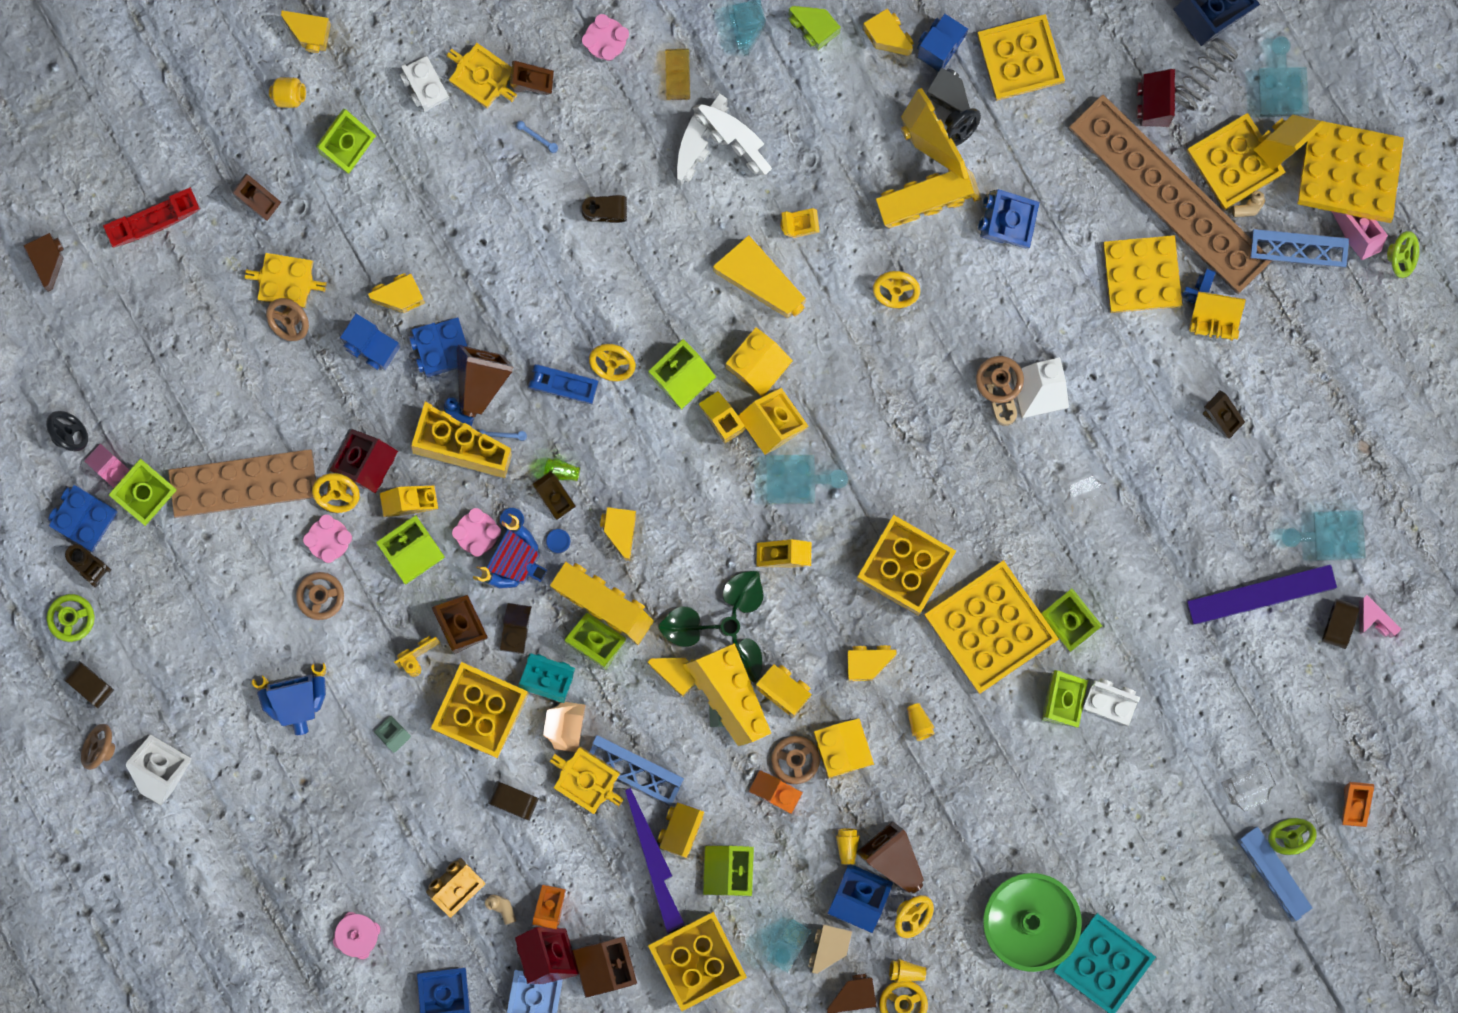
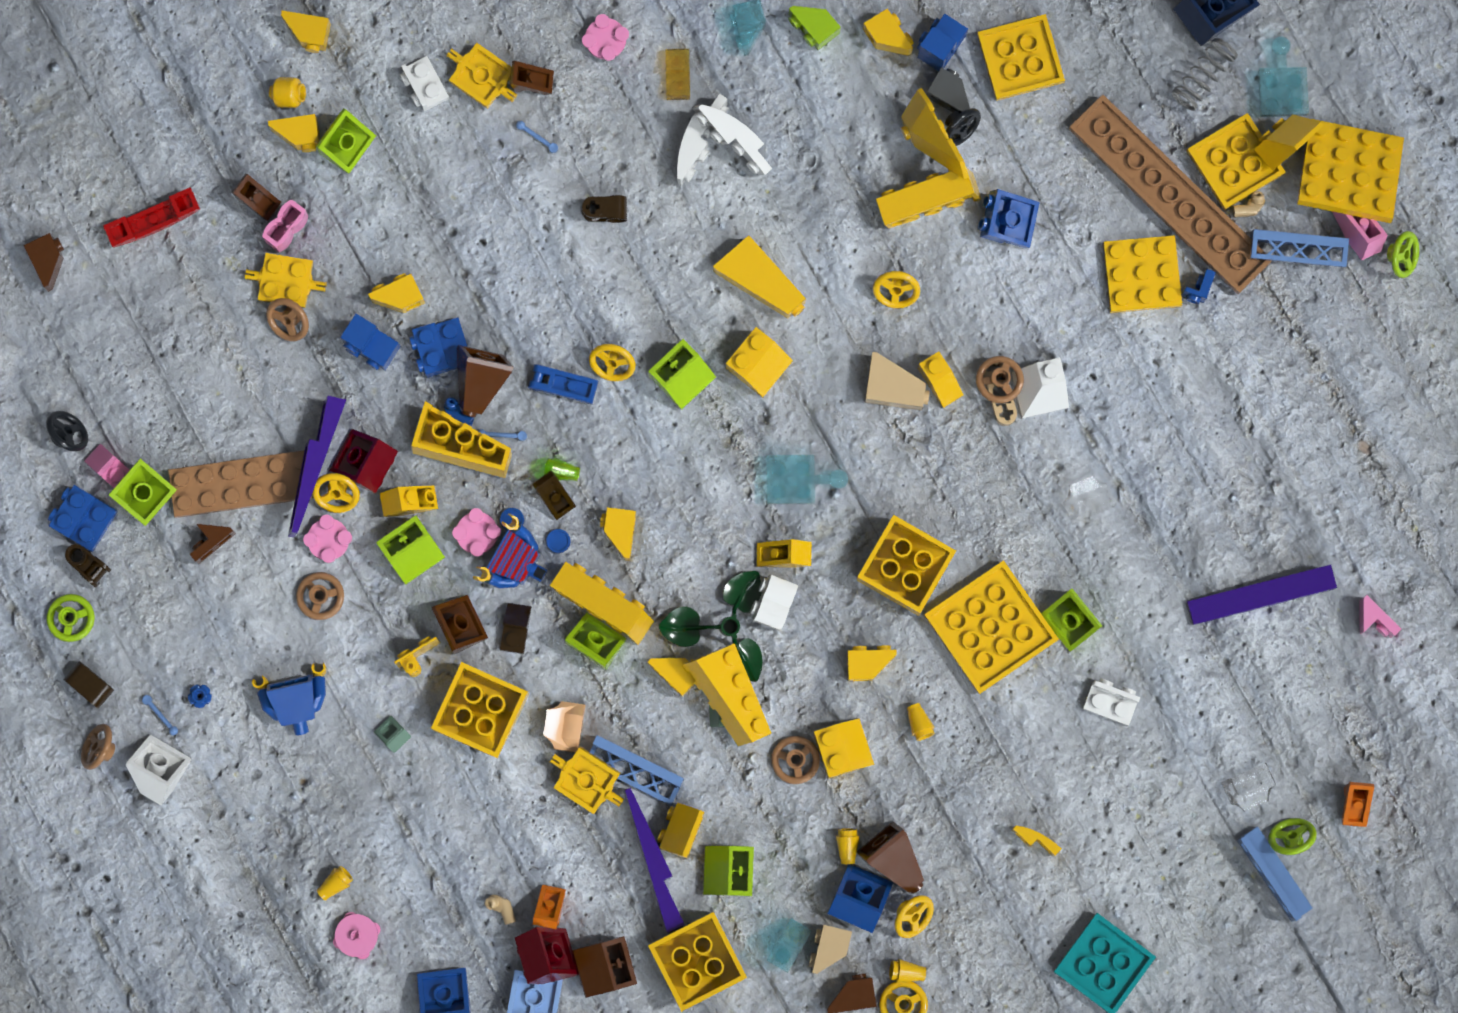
(147, 700): none -> medium blue hinge
(193, 696): none -> blue plate
(216, 538): none -> reddish brown slope
(281, 230): none -> bright pink brick
(298, 131): none -> yellow slope
(314, 458): none -> dark purple slope
(335, 882): none -> yellow cone
(455, 887): bracket -> none
(513, 800): dark brown beam -> none
(547, 677): teal bracket -> none
(722, 417): yellow slope -> none
(772, 421): yellow slope -> none
(774, 602): none -> white brick
(775, 791): orange slope -> none
(783, 690): yellow slope -> none
(800, 223): yellow bracket -> none
(894, 386): none -> tan slope
(940, 379): none -> yellow slope
(1029, 836): none -> yellow slope
(1032, 922): bright green dish -> none
(1064, 699): lime slope -> none
(1157, 98): dark red slope -> none
(1217, 315): yellow hinge -> none
(1223, 414): dark brown slope -> none
(1335, 534): clear light blue plate -> none
(1340, 623): dark brown beam -> none

